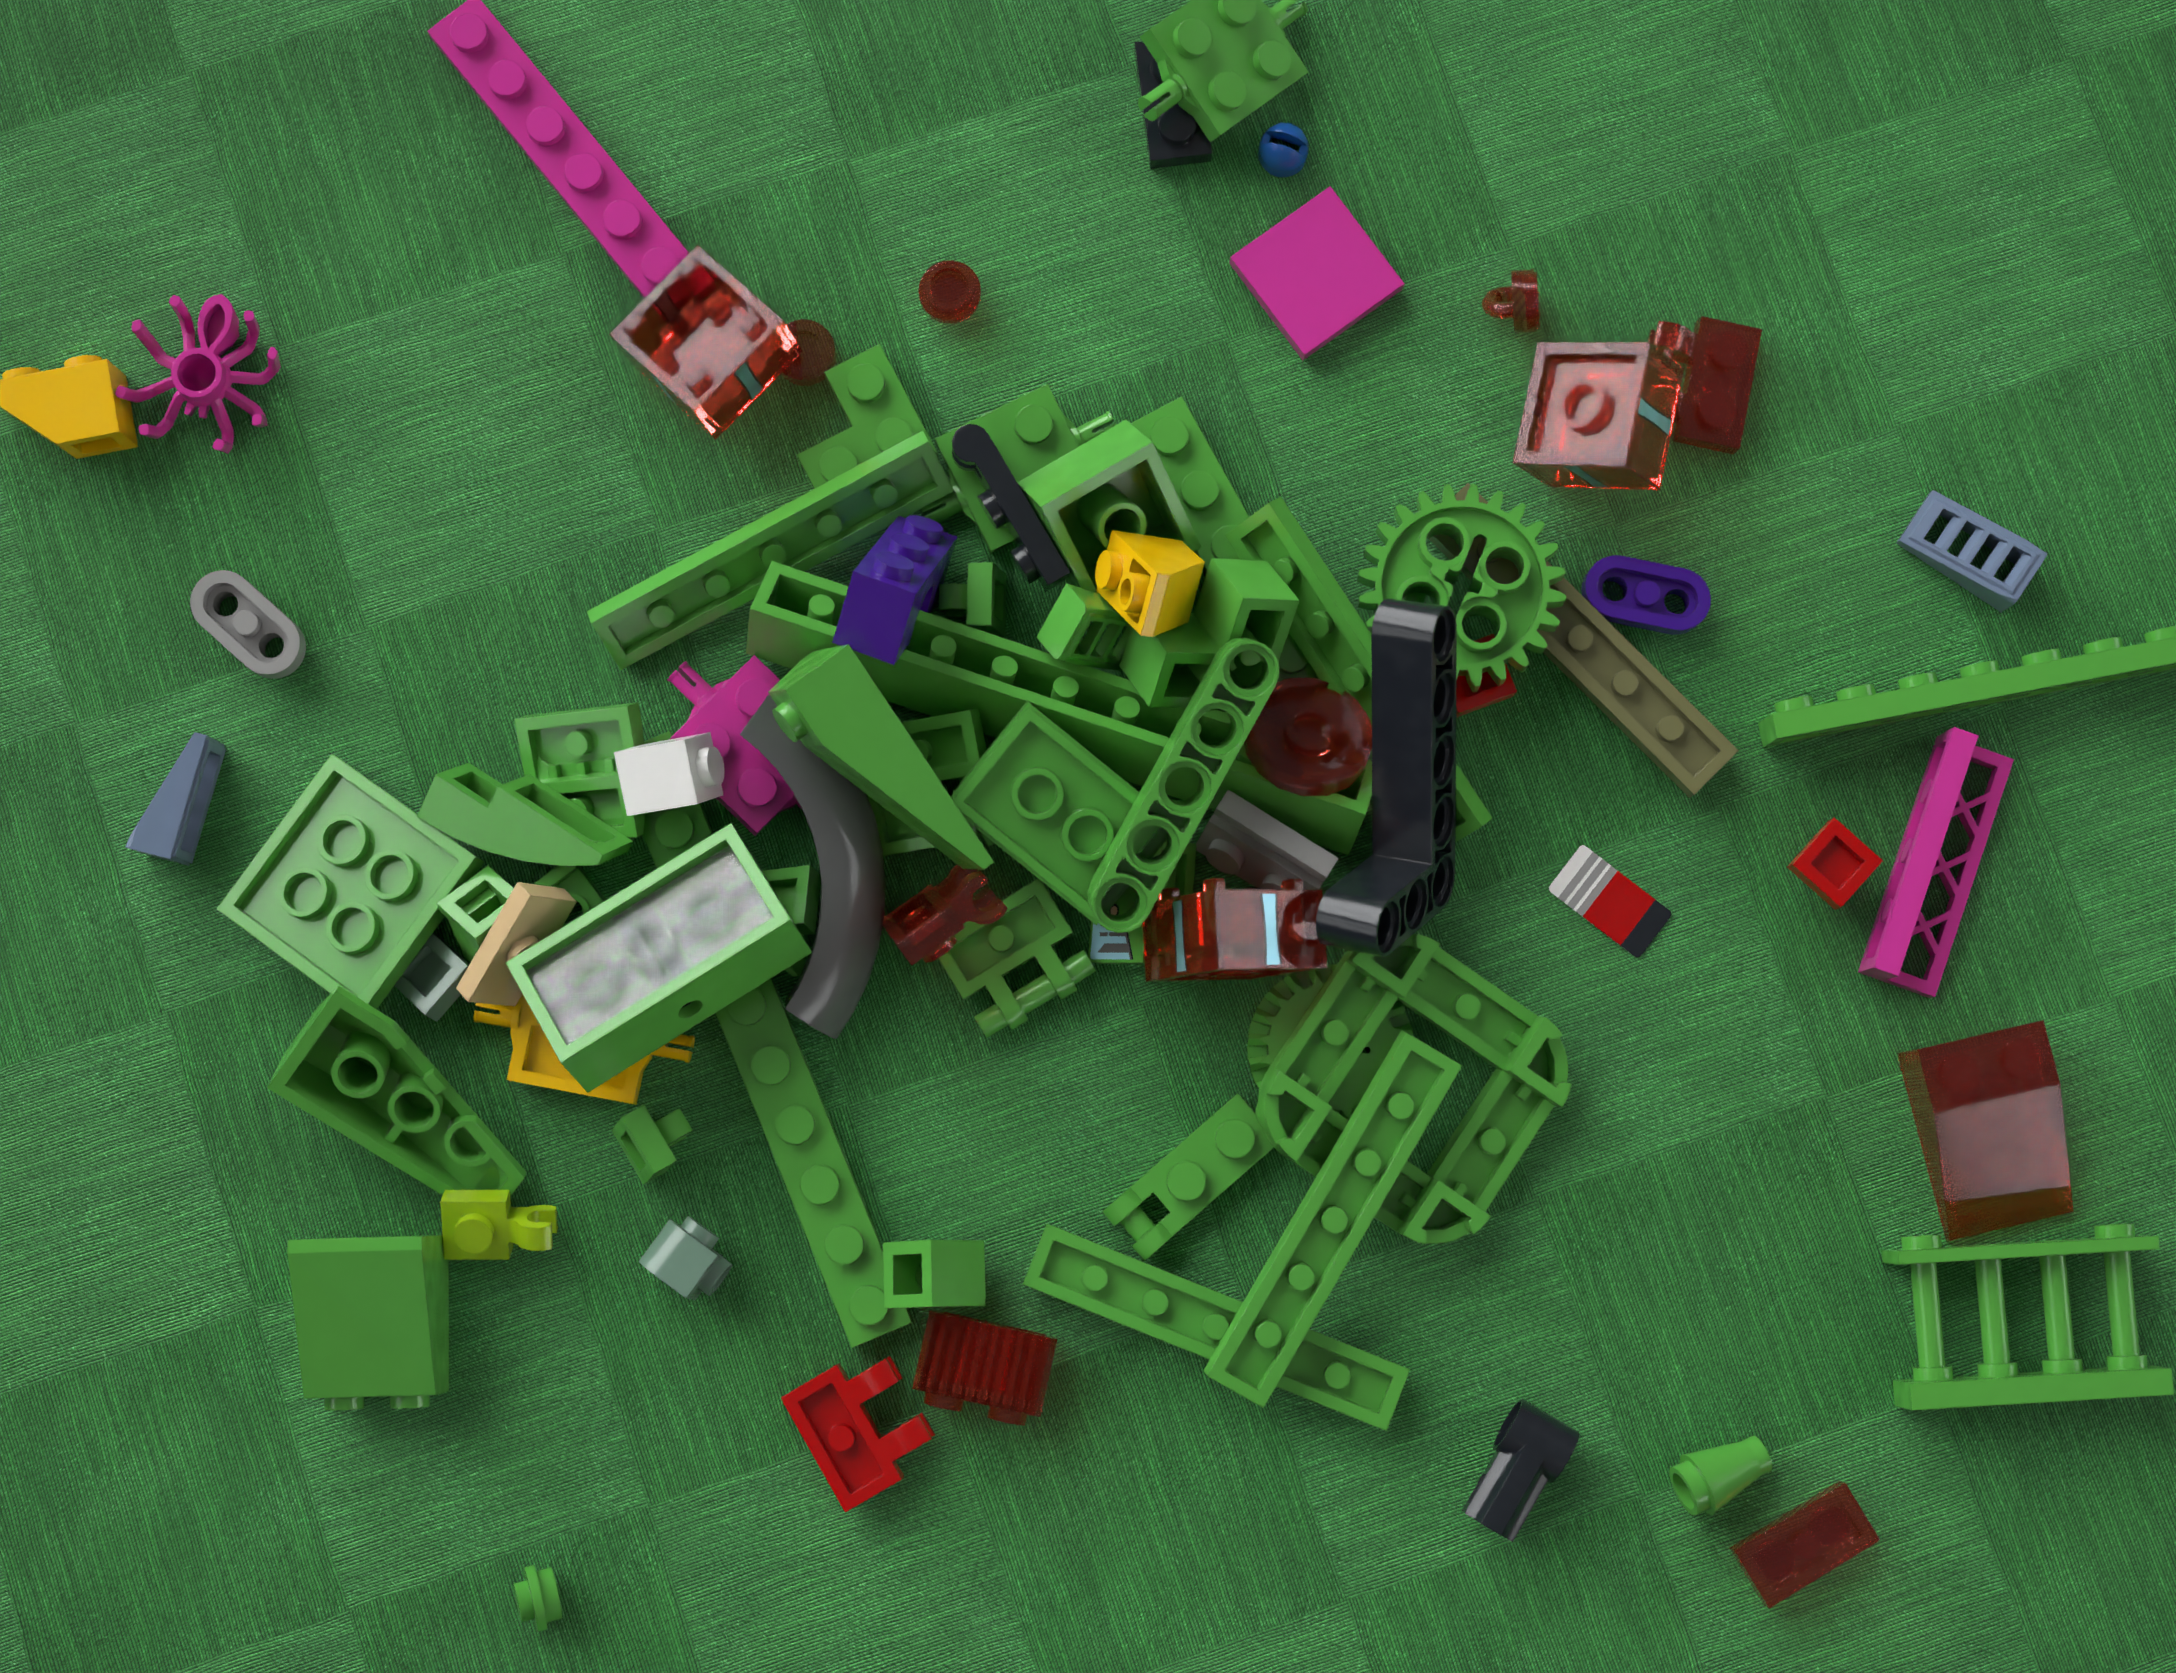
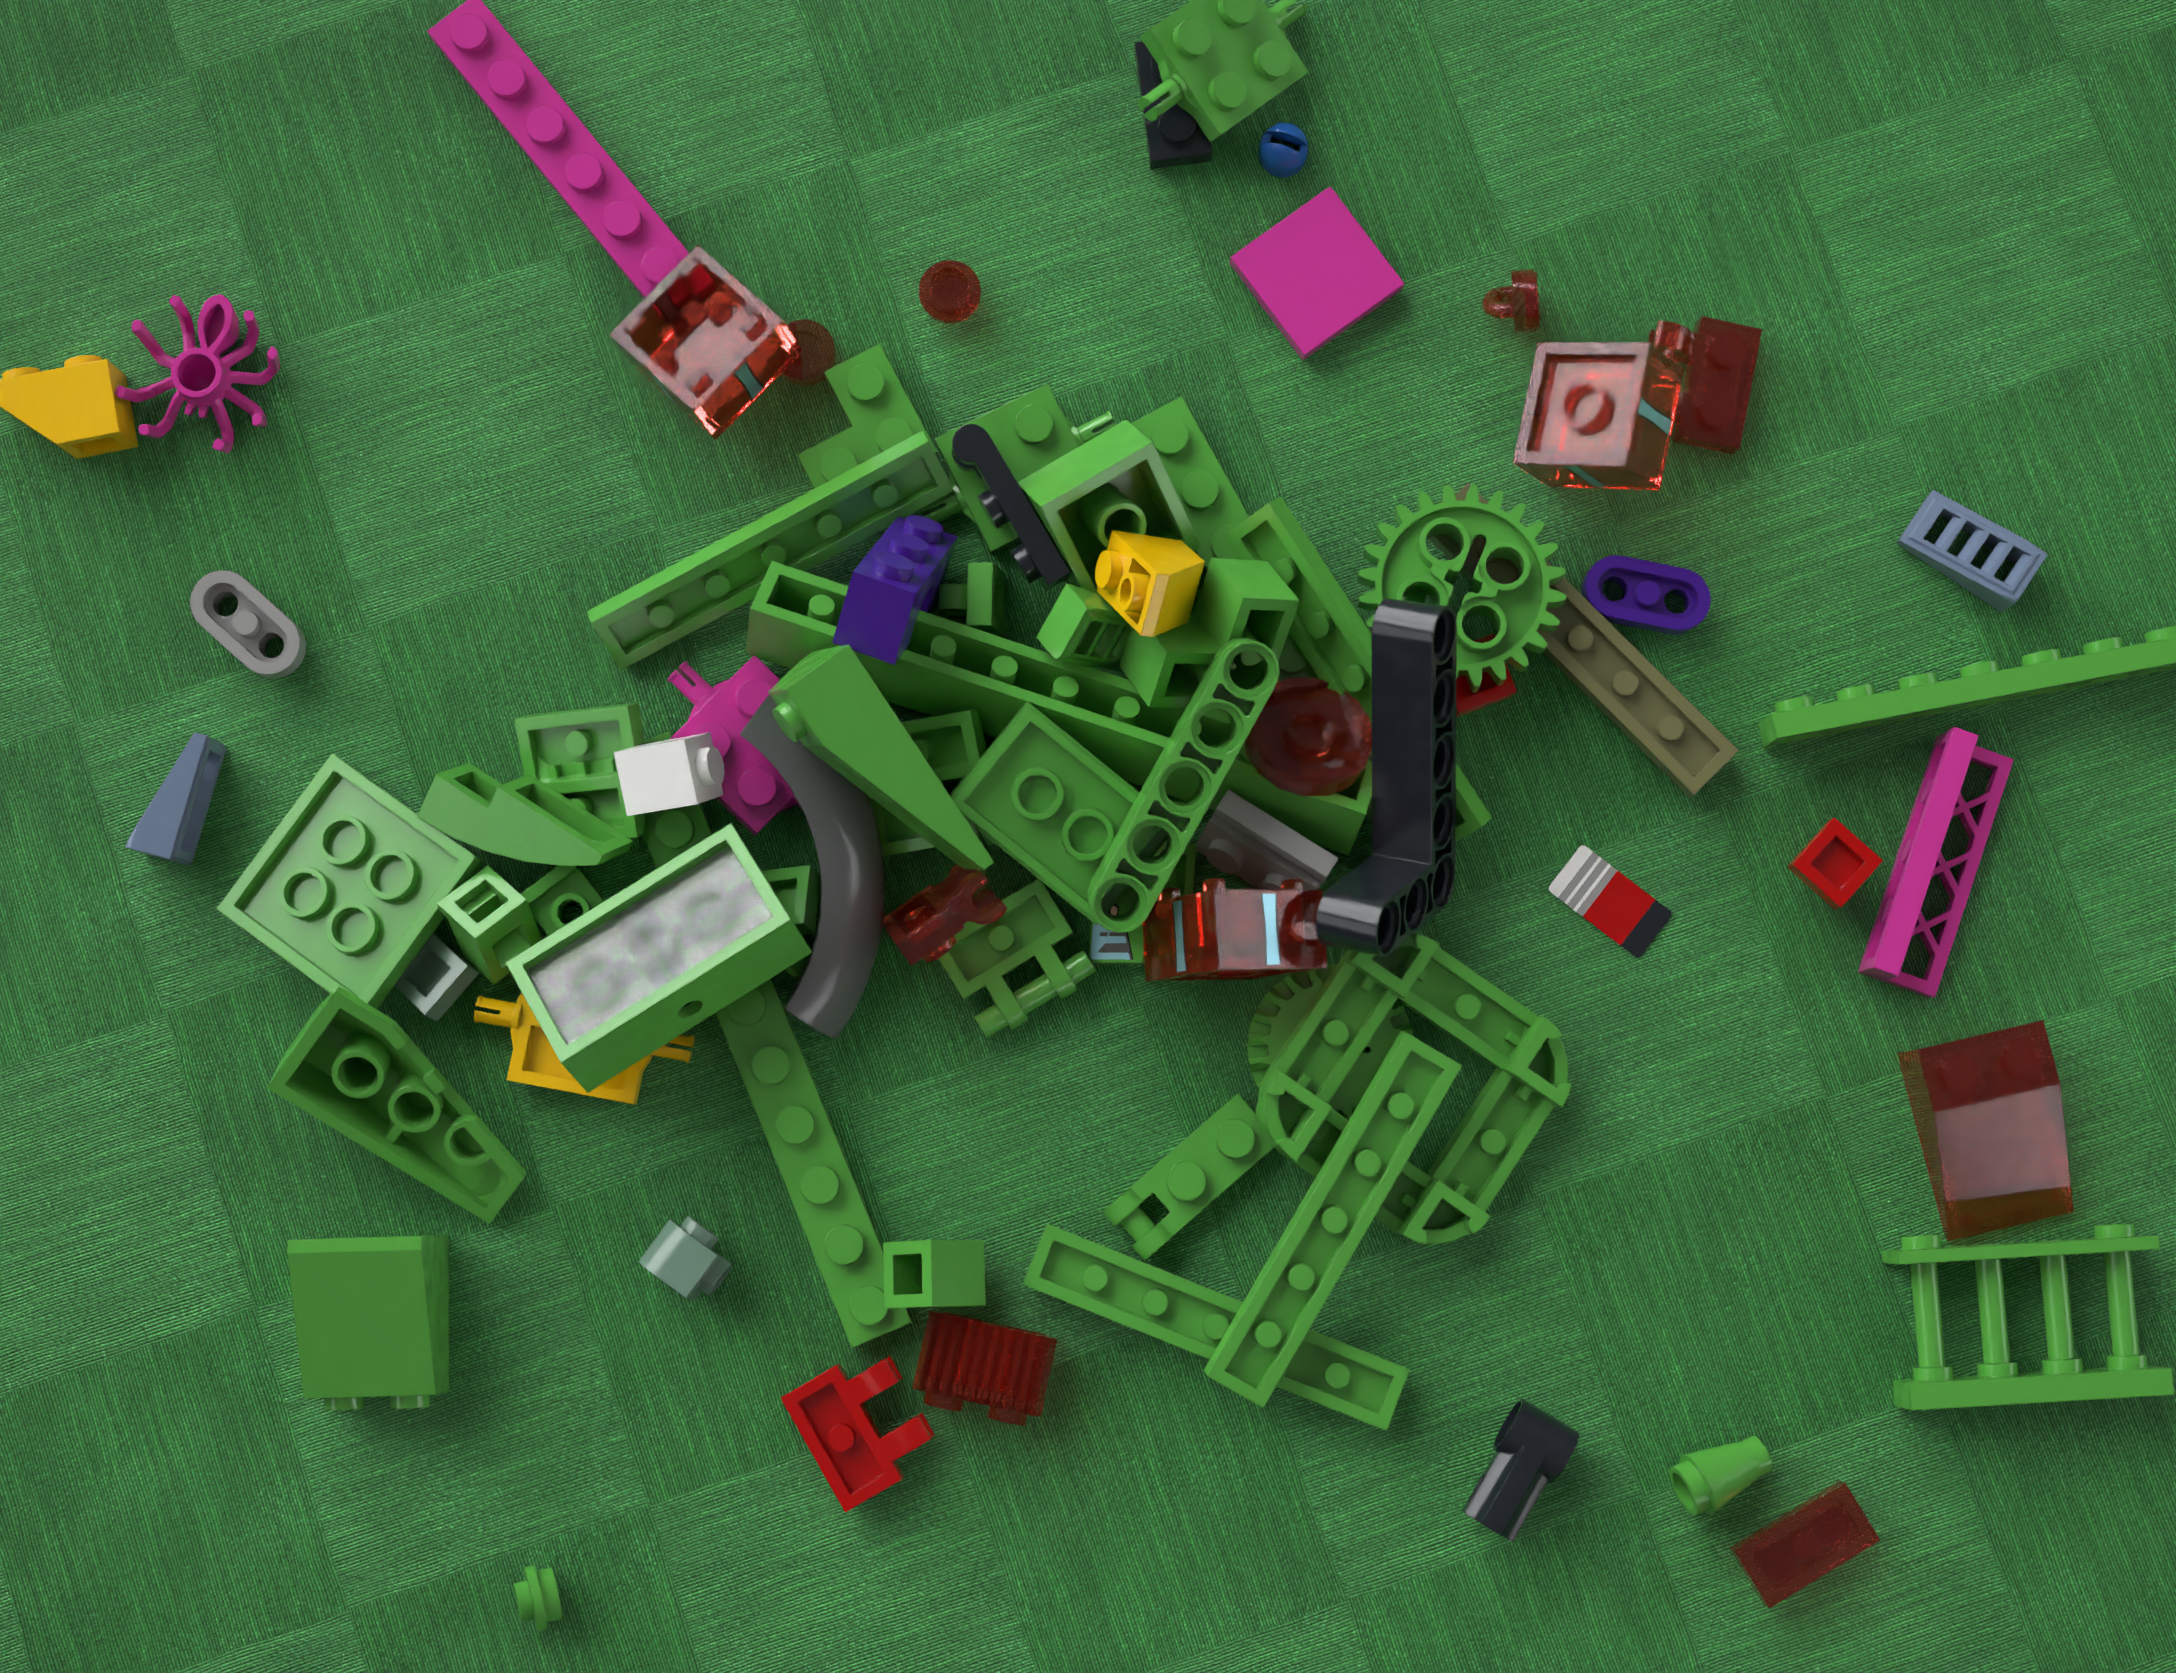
(486, 1226): lime plate -> none
(525, 919): tan plate -> none
(649, 1142): bright green tile -> none

